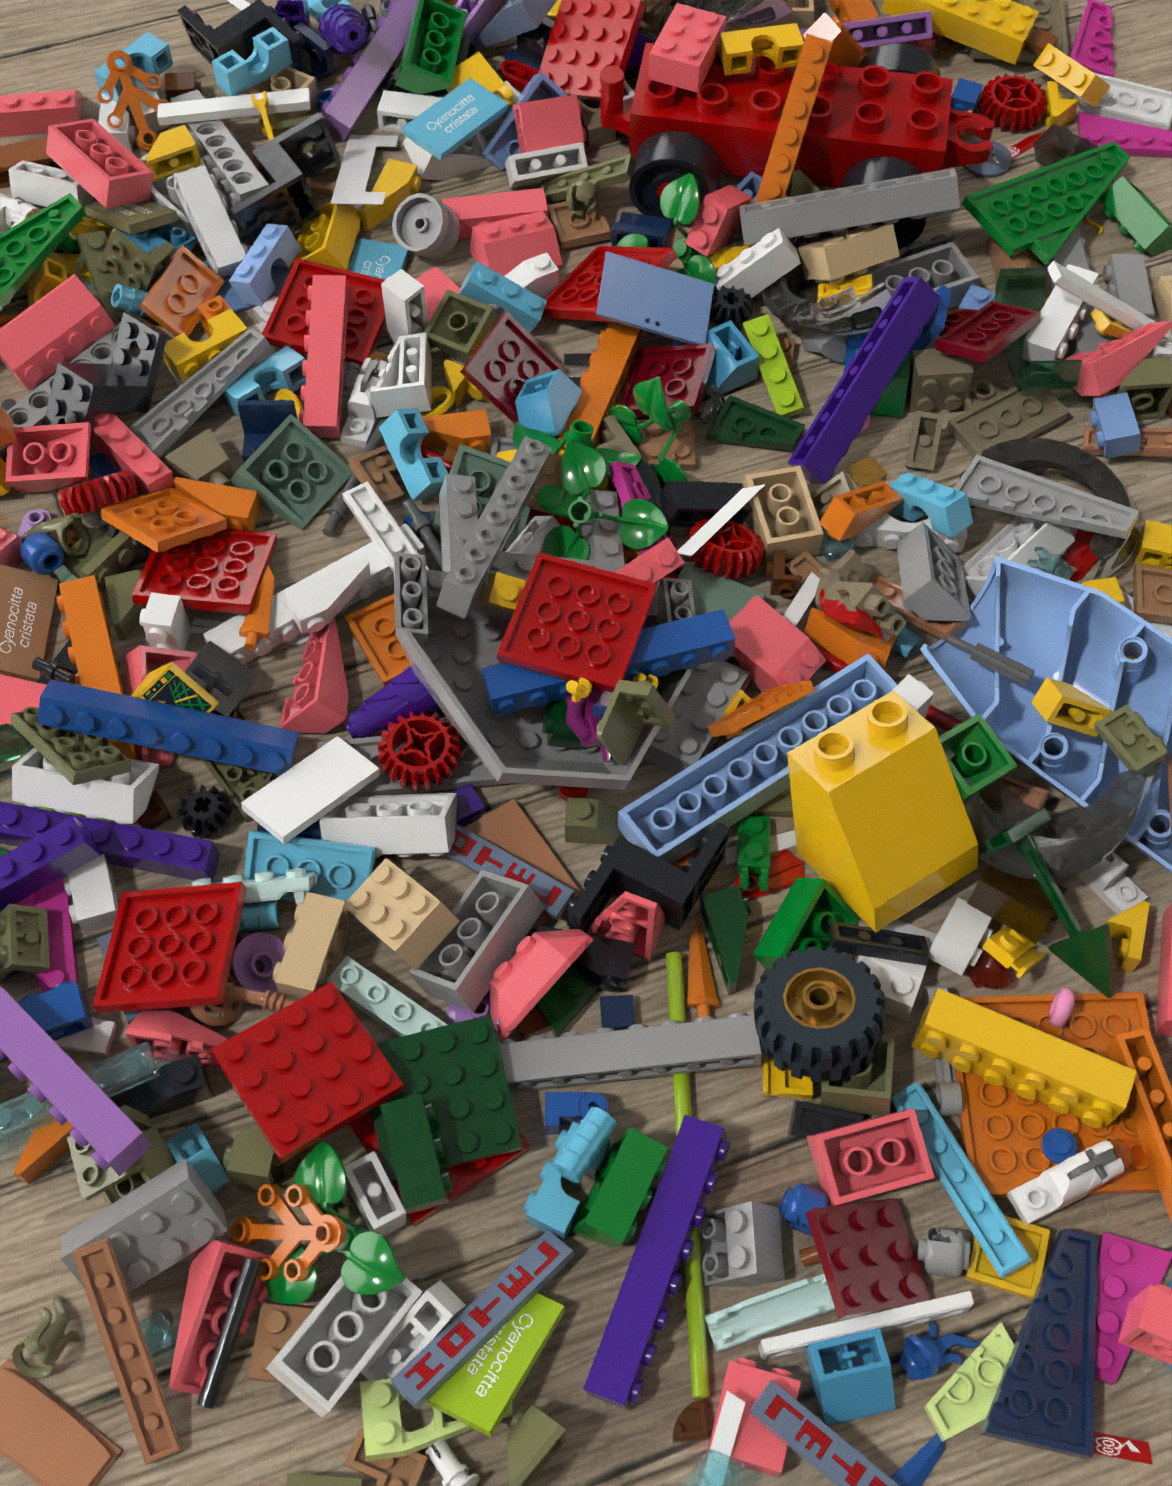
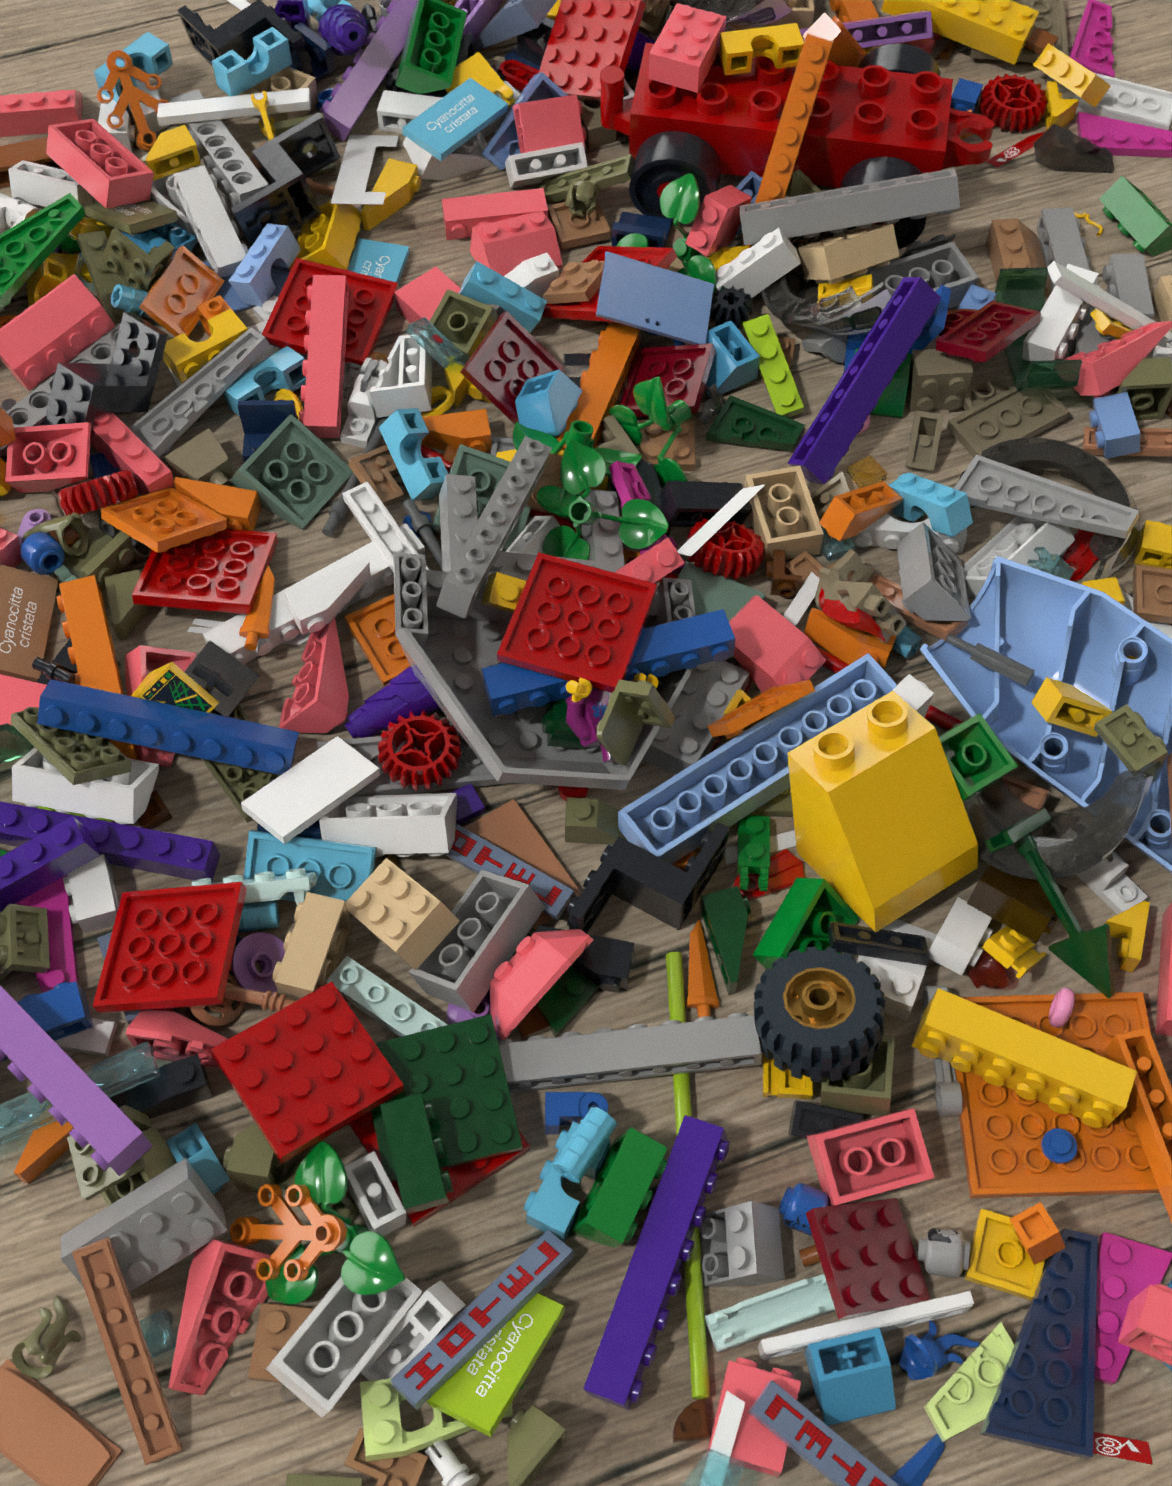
(165, 622): white brick -> none
(181, 83): reddish brown brick -> none
(198, 822): black gear -> none
(229, 1333): black piece -> none
(404, 305): white brick -> none
(426, 226): light grey wheel -> none
(434, 342): none -> clear light blue tile
(575, 283): none -> medium nougat plate
(617, 1012): dark blue tile -> none
(632, 920): coral wedge -> none
(964, 1184): medium azure tile -> none
(998, 163): sand blue dish -> none
(1037, 1233): none -> orange brick
(1046, 204): green wing -> none
(1070, 1180): white plate -> none

